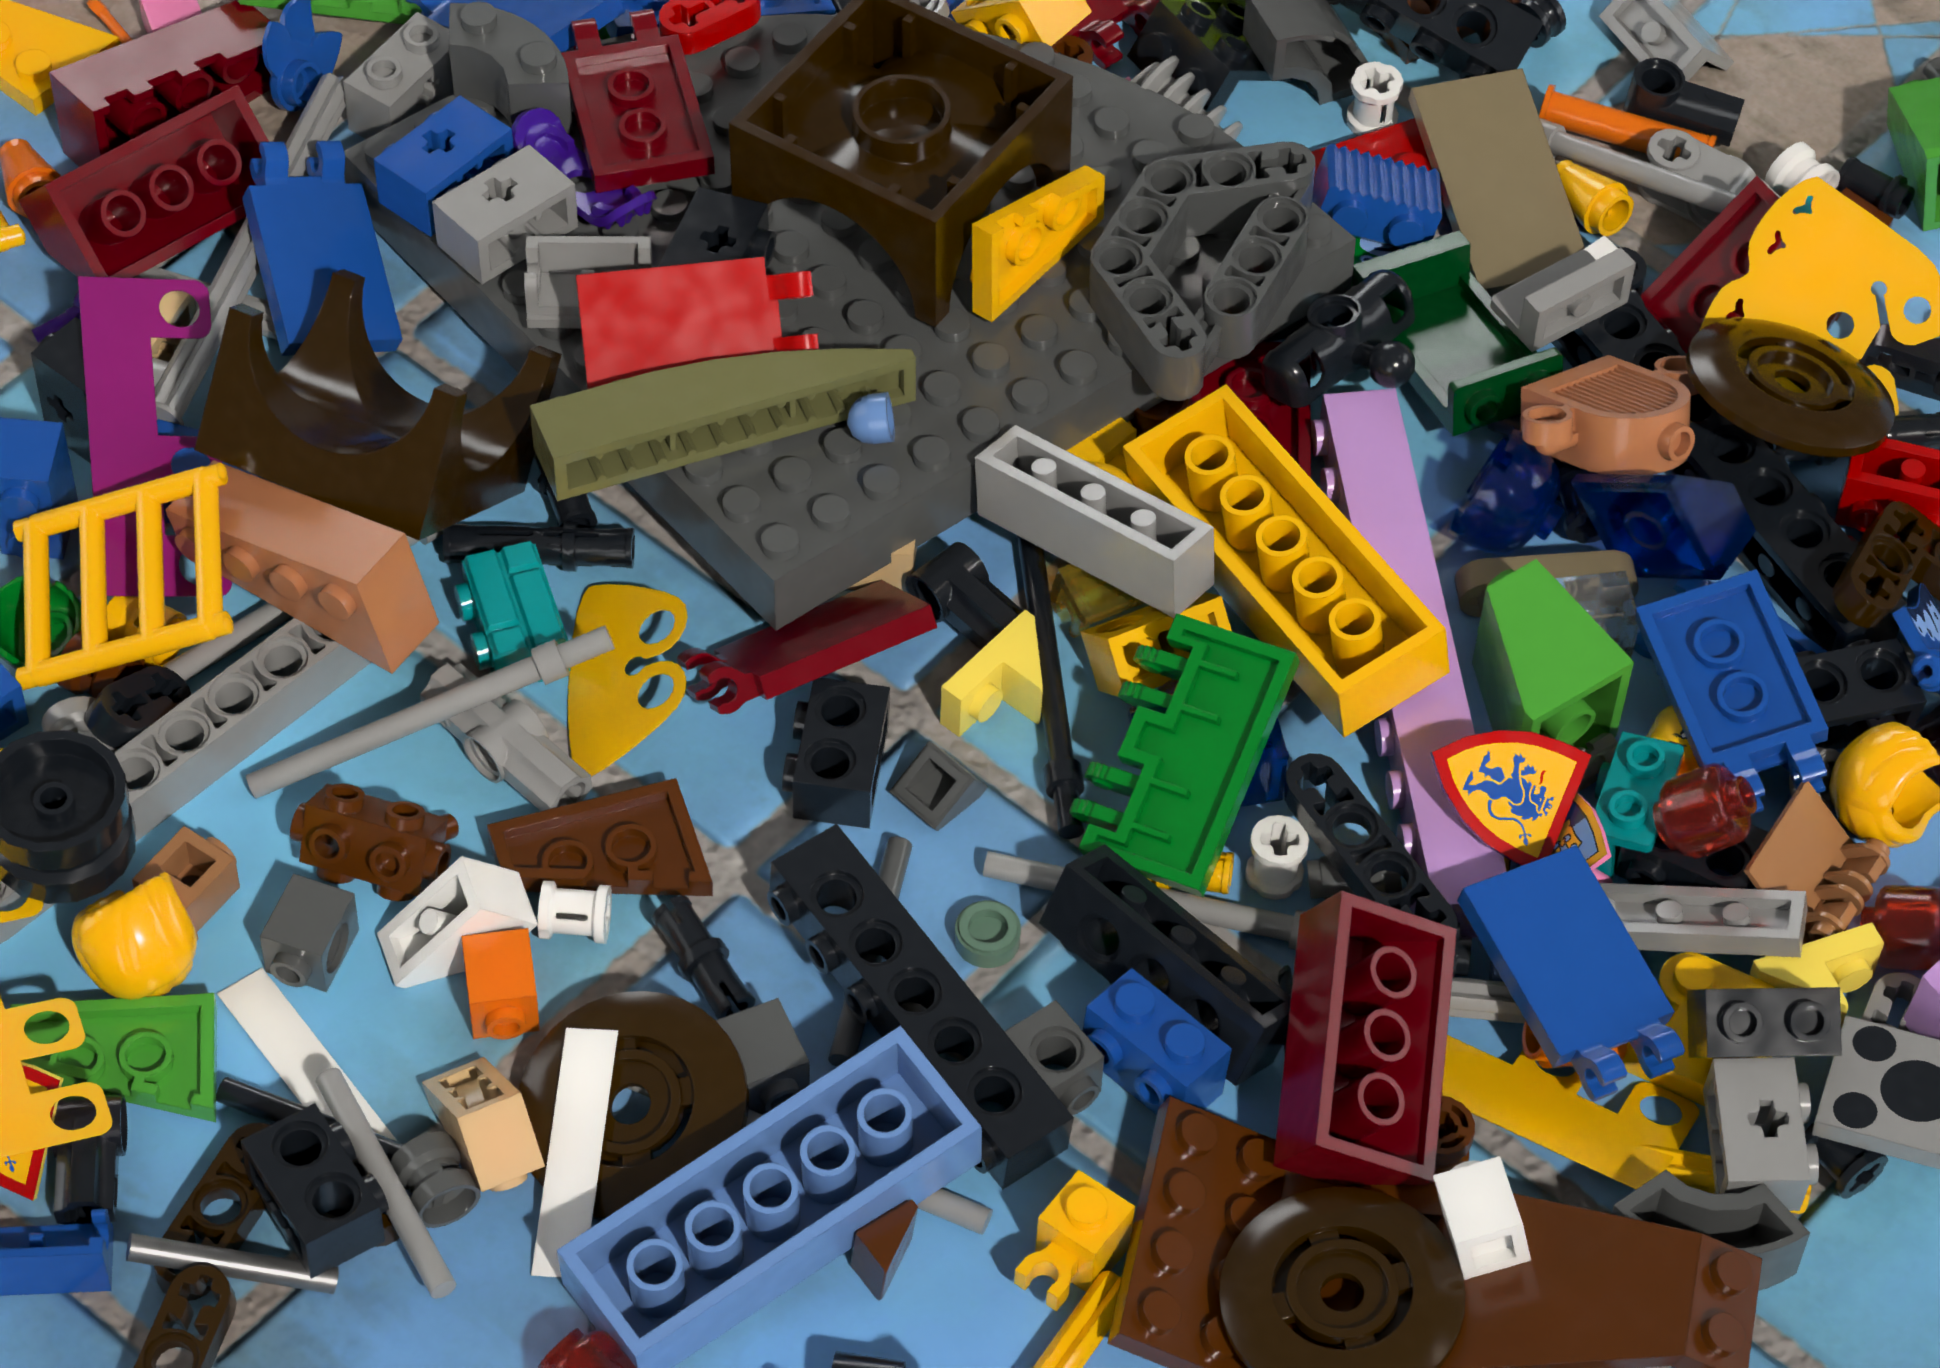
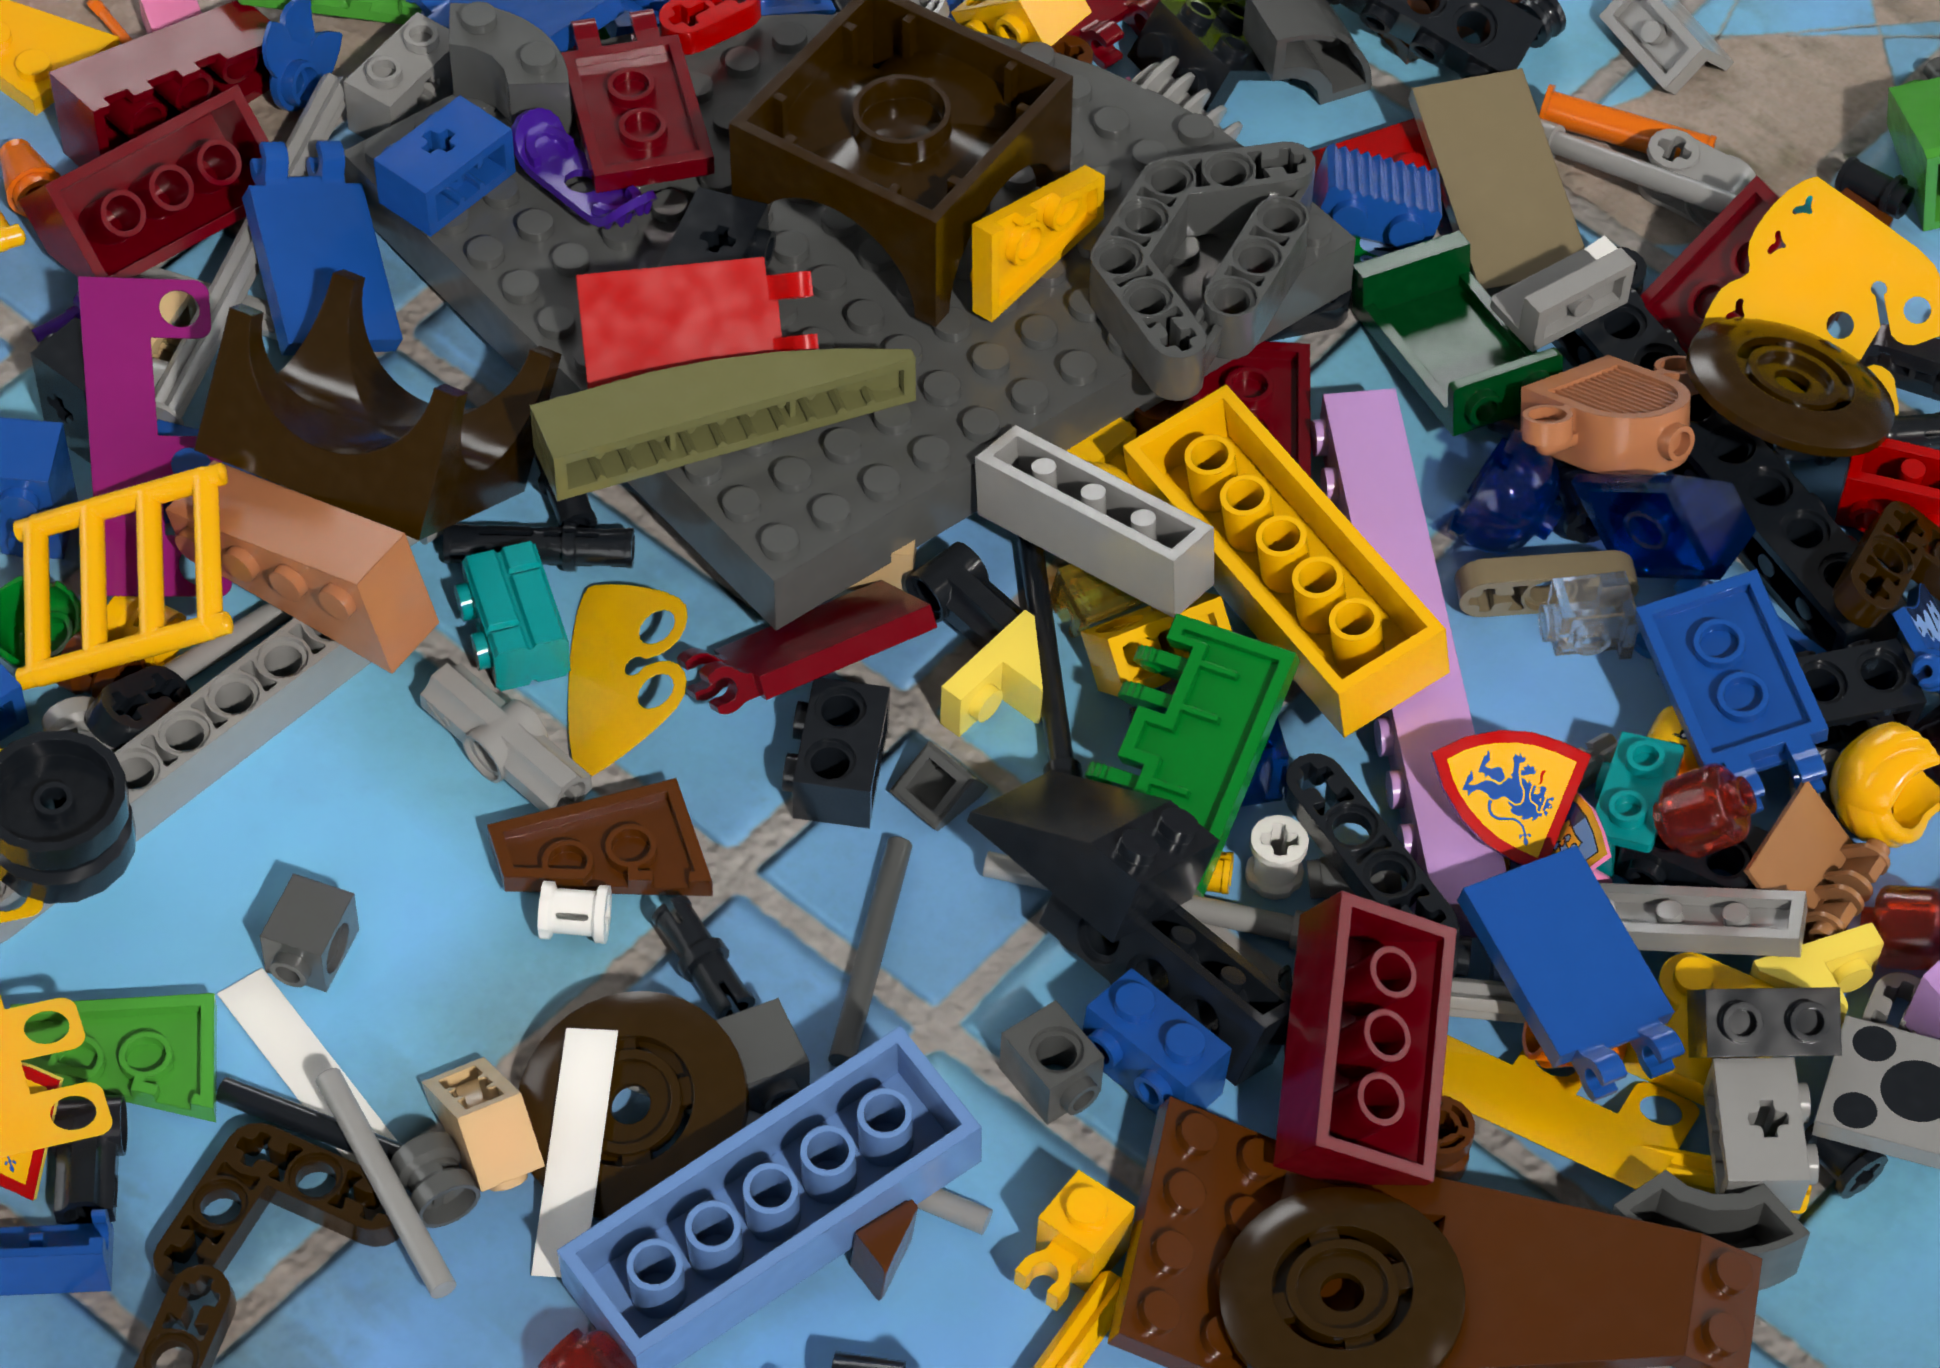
(136, 940): yellow piece -> none
(200, 872): medium nougat brick -> none
(230, 1262): flat silver bar -> none
(304, 1193): black brick -> none
(373, 840): reddish brown brick -> none
(464, 900): white slope -> none
(491, 214): light grey brick -> none
(500, 984): orange brick -> none
(547, 663): light grey bar -> none
(558, 259): light grey hinge -> none
(834, 873): black brick -> none
(872, 419): medium blue hinge -> none
(987, 934): sand green tile -> none
(1100, 848): none -> black slope
(1342, 337): black piece -> none
(1382, 92): white bush -> none
(1482, 1217): white brick -> none
(1547, 660): bright green slope -> none
(1595, 200): yellow cone -> none
(1662, 94): black piece -> none
(1797, 165): white wheel -> none

